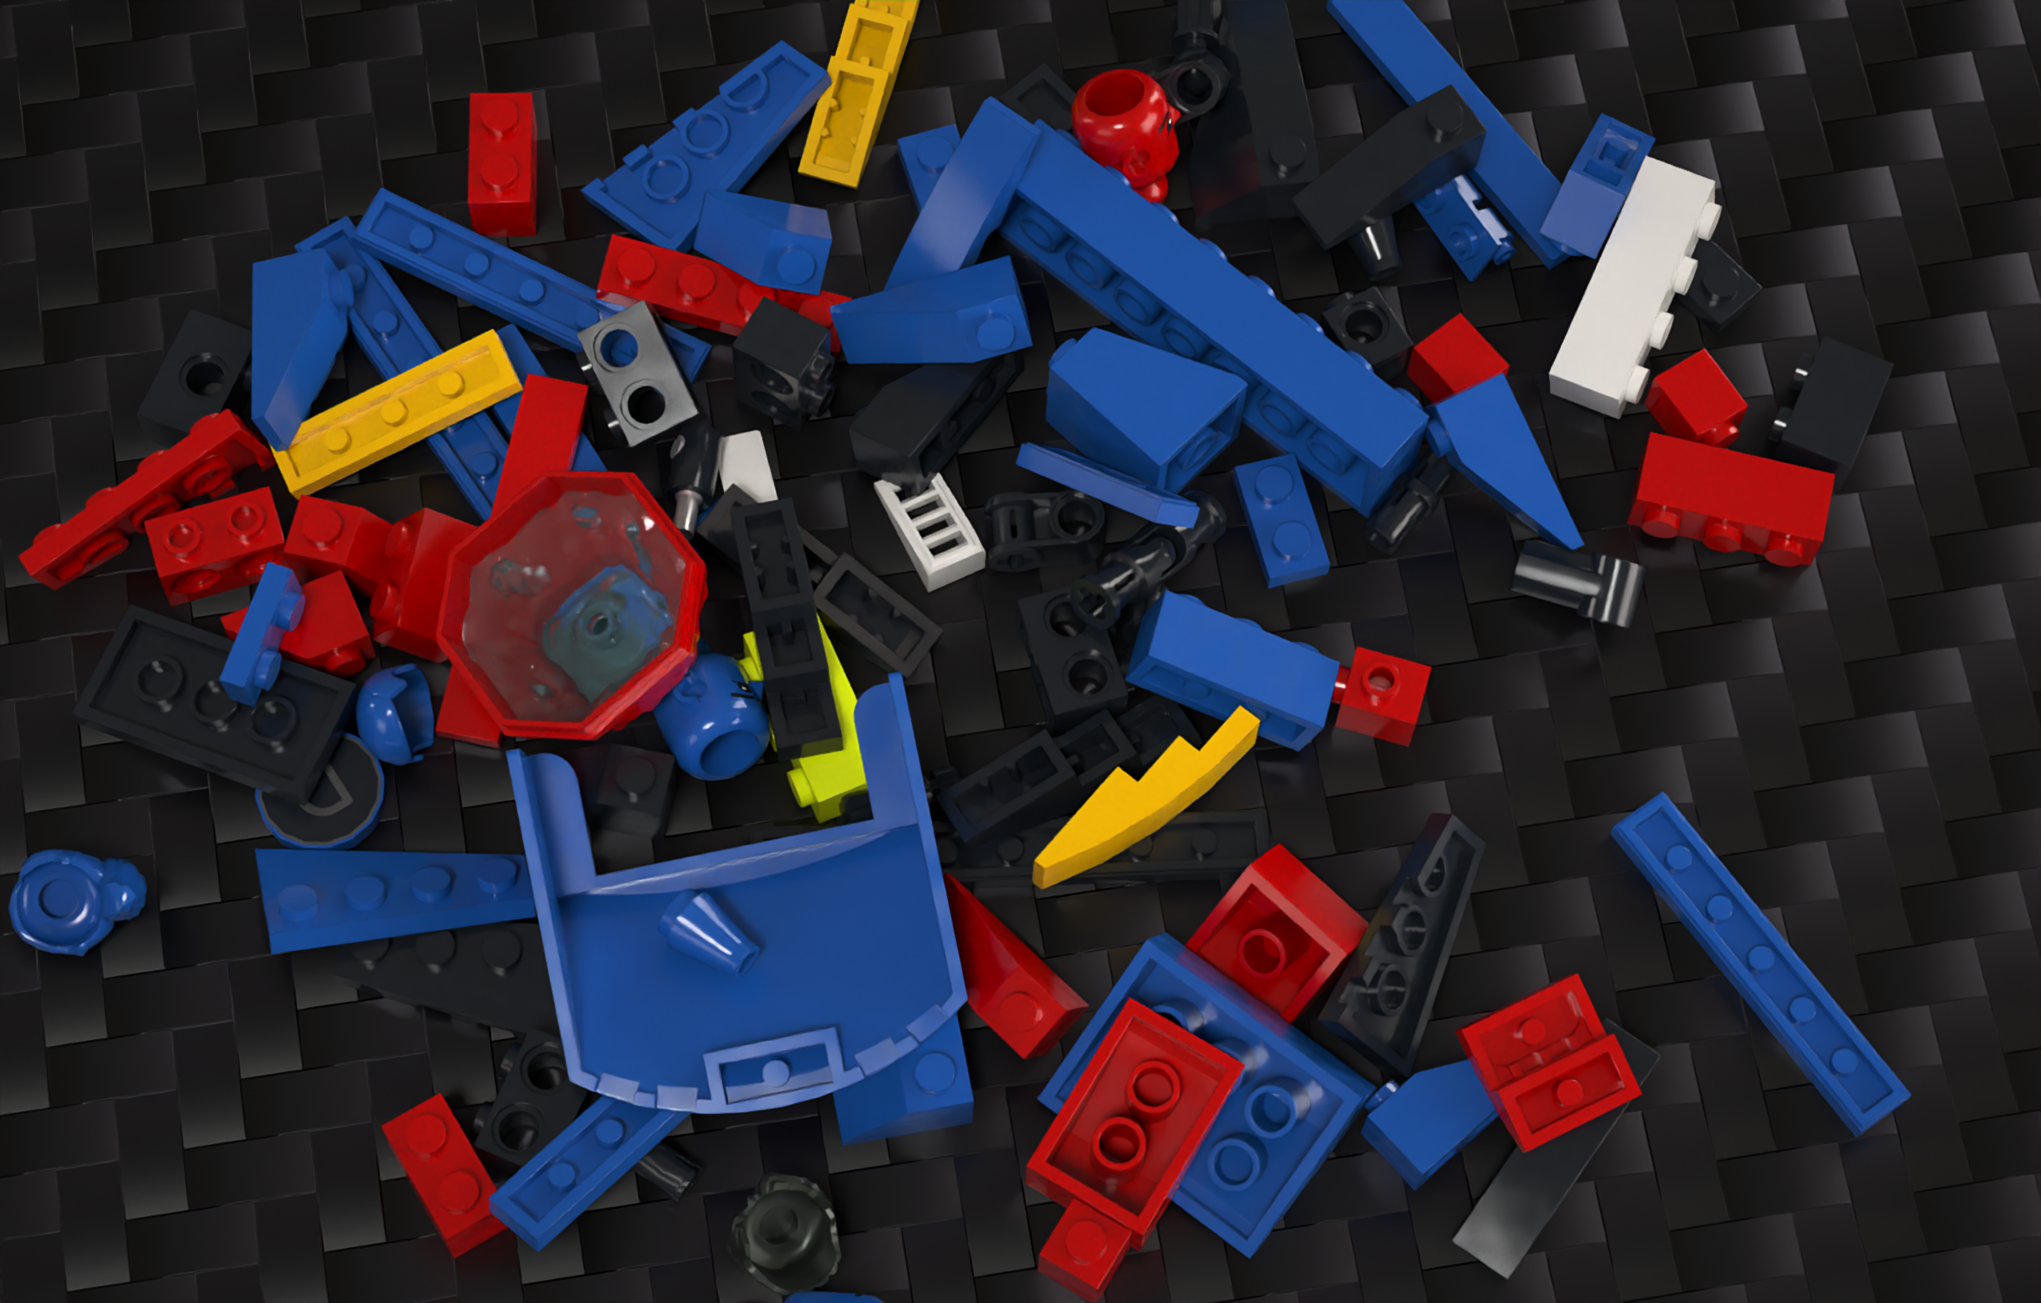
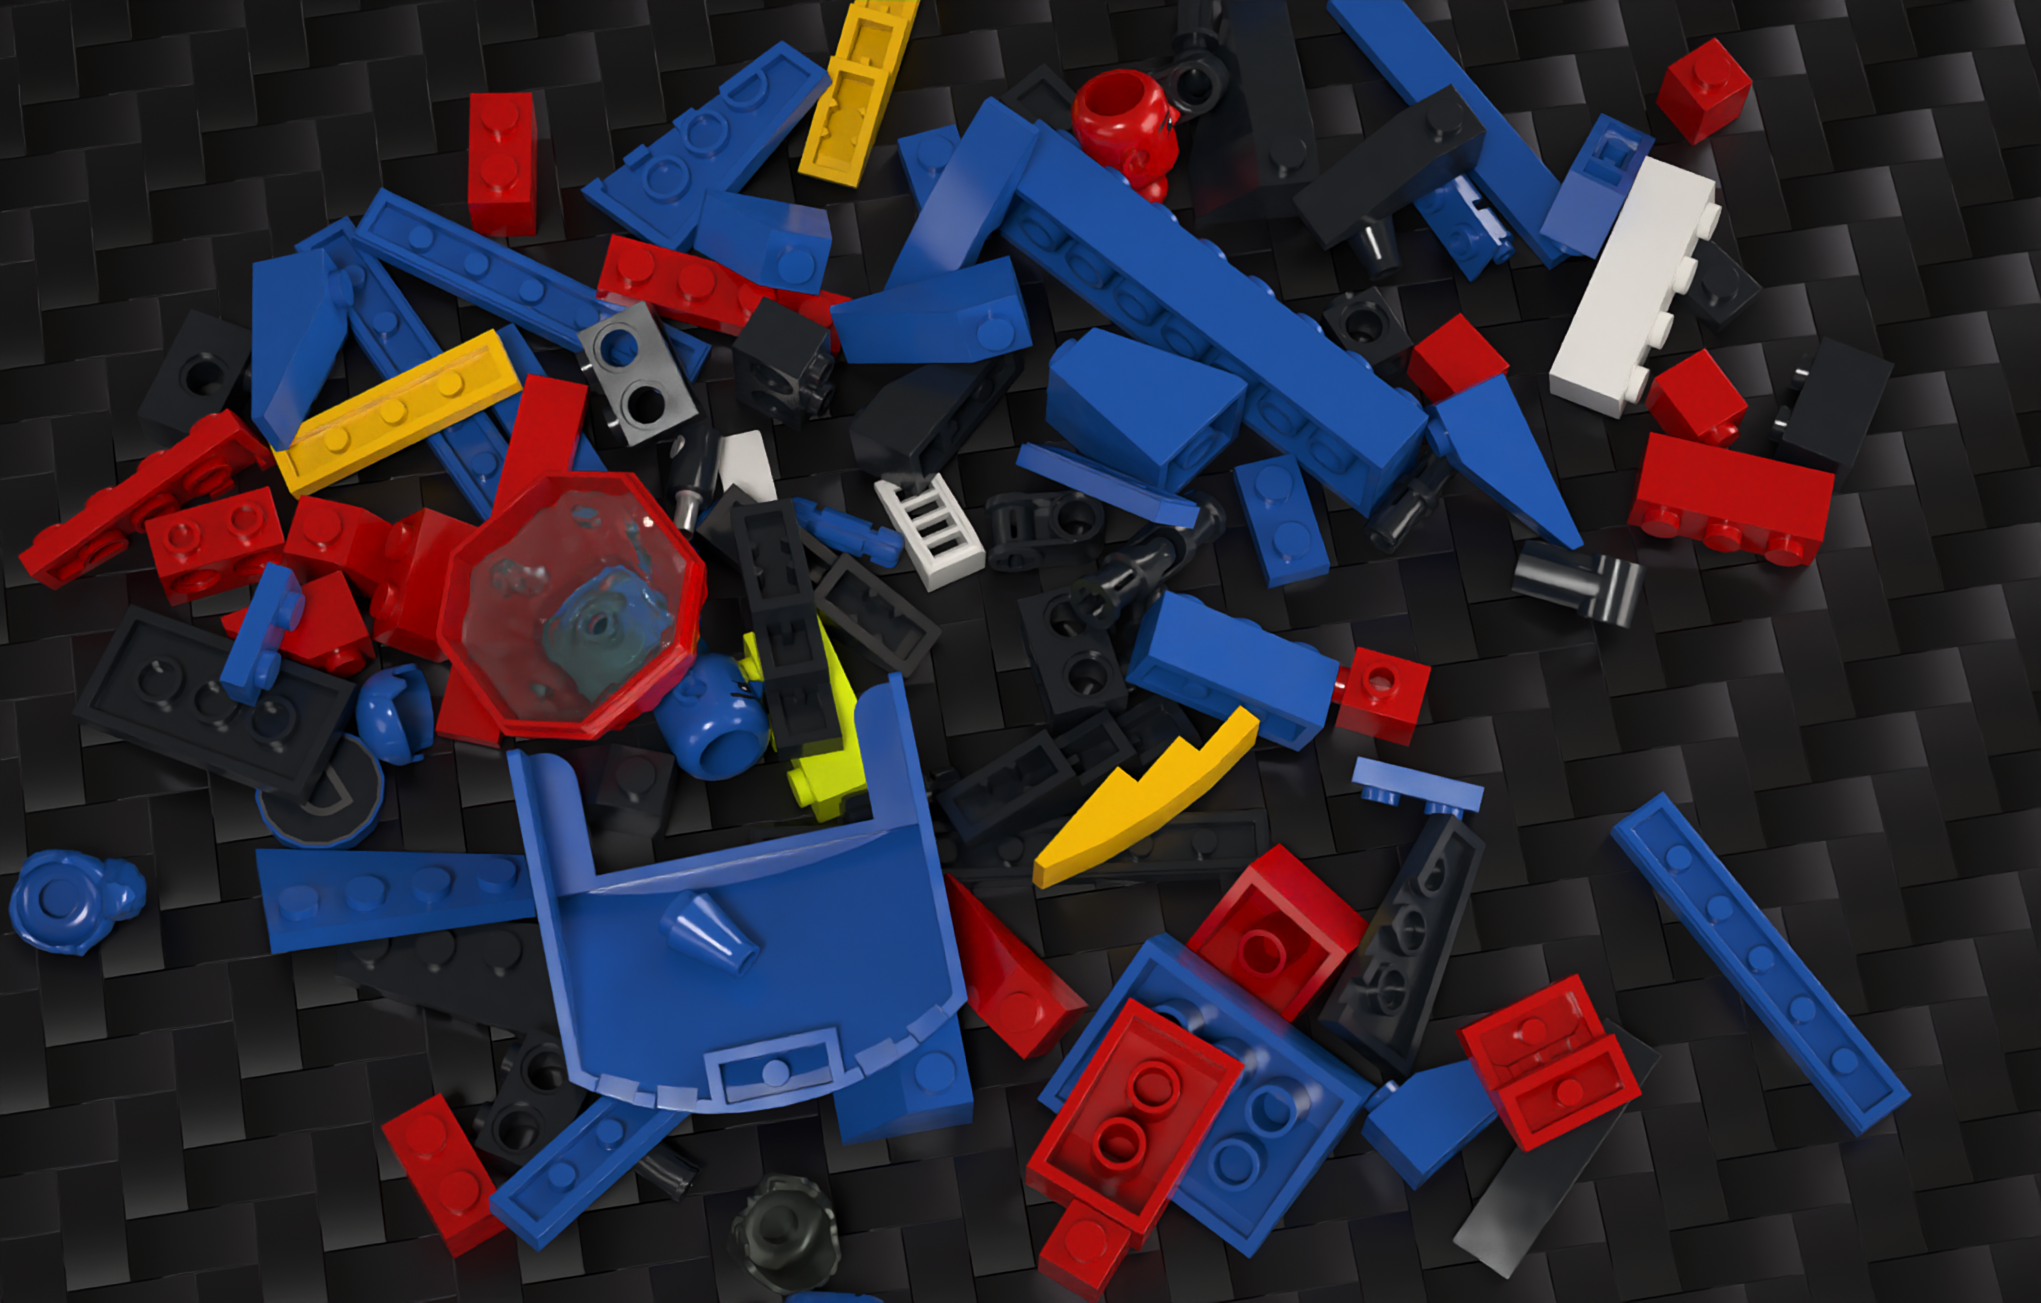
(849, 533): none -> blue axle
(1388, 782): none -> plate
(1703, 91): none -> red brick

